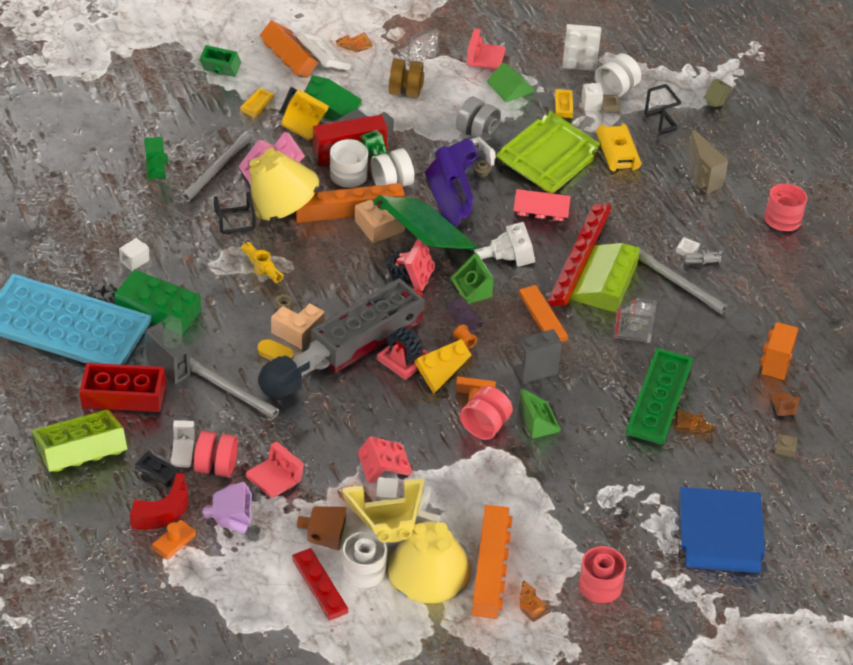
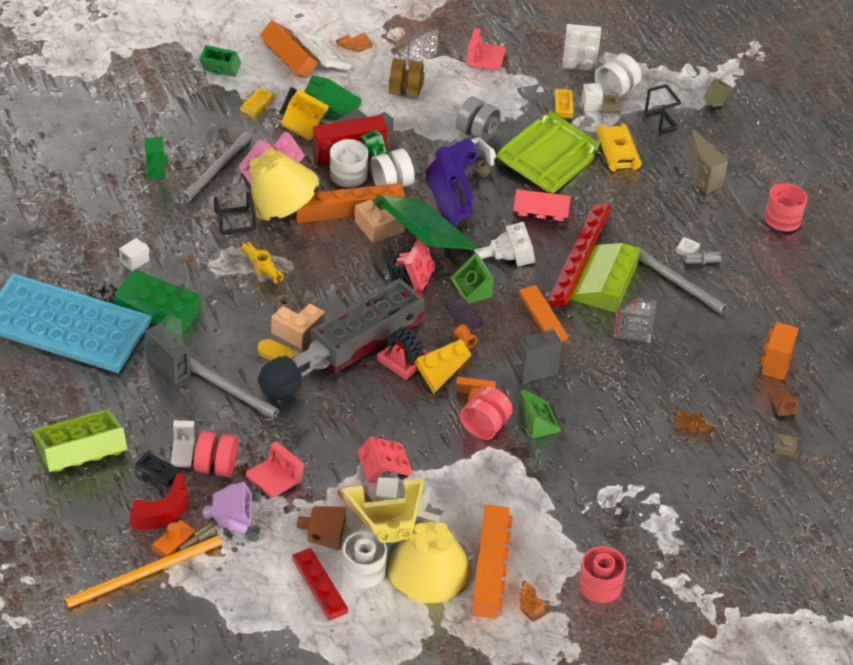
(123, 387): red brick -> none
(142, 572): none -> light orange piece
(200, 536): none -> dark tan axle
(509, 83): bright green slope -> none
(659, 396): green plate -> none
(721, 529): blue piece -> none

